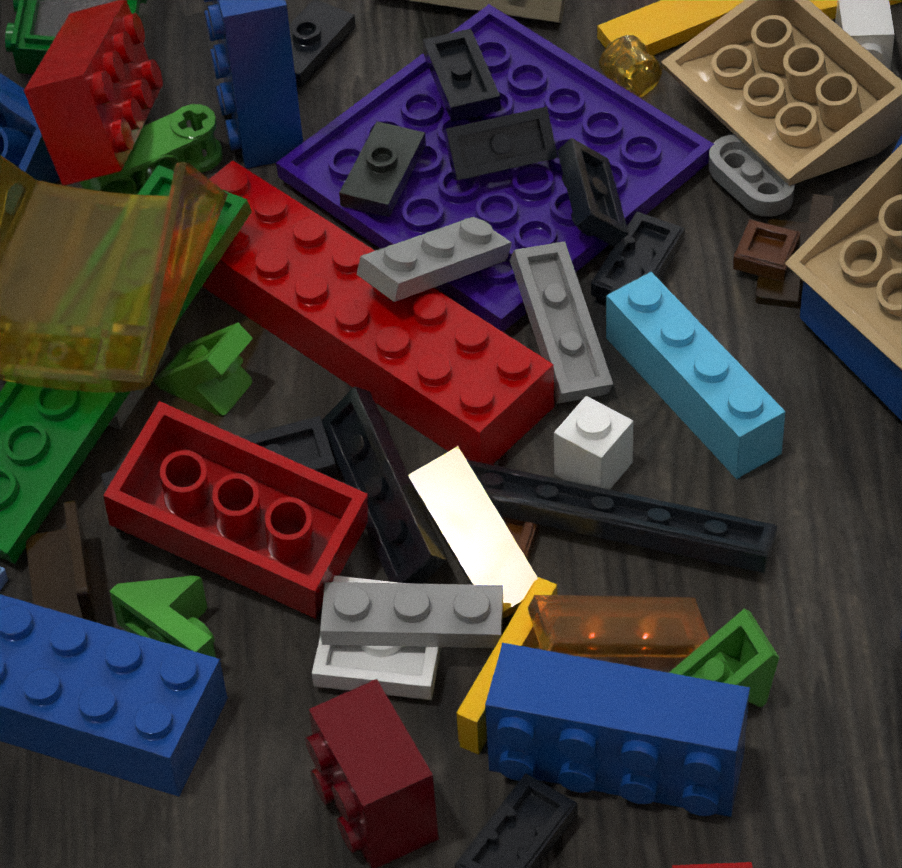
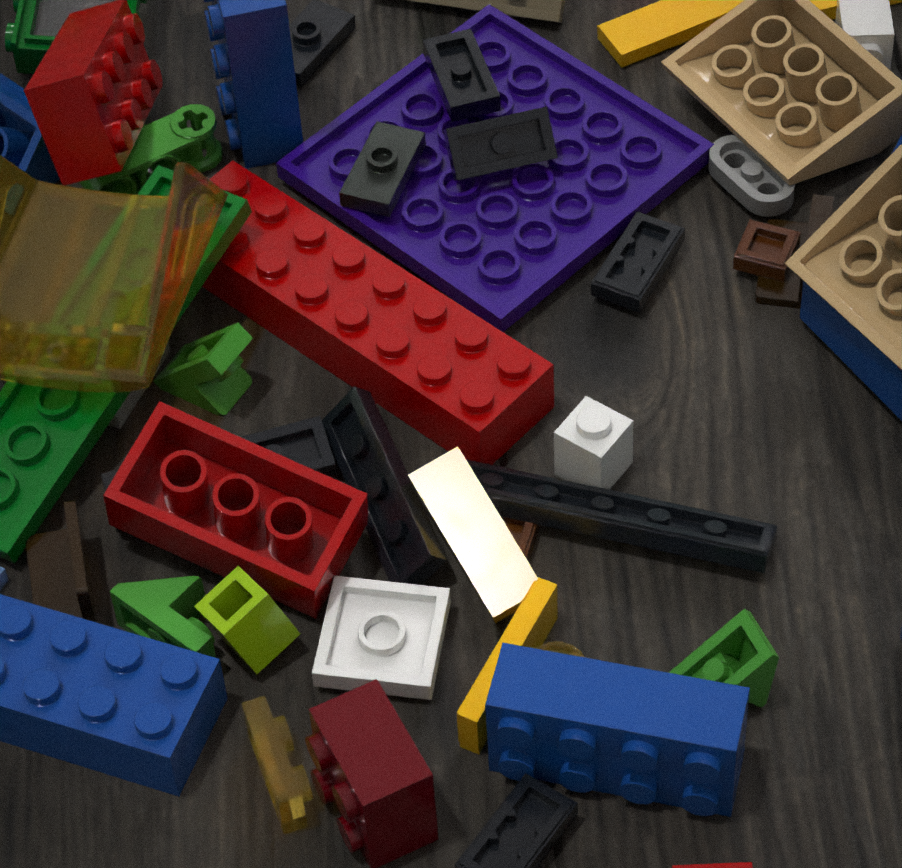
(247, 619): none -> lime brick
(285, 784): none -> clear yellow plate
(412, 614): light grey plate -> none
(433, 258): light grey plate -> none
(561, 321): light grey plate -> none
(592, 192): black plate -> none
(617, 625): clear orange tile -> none
(630, 65): clear yellow wheel -> none
(695, 375): medium azure brick -> none

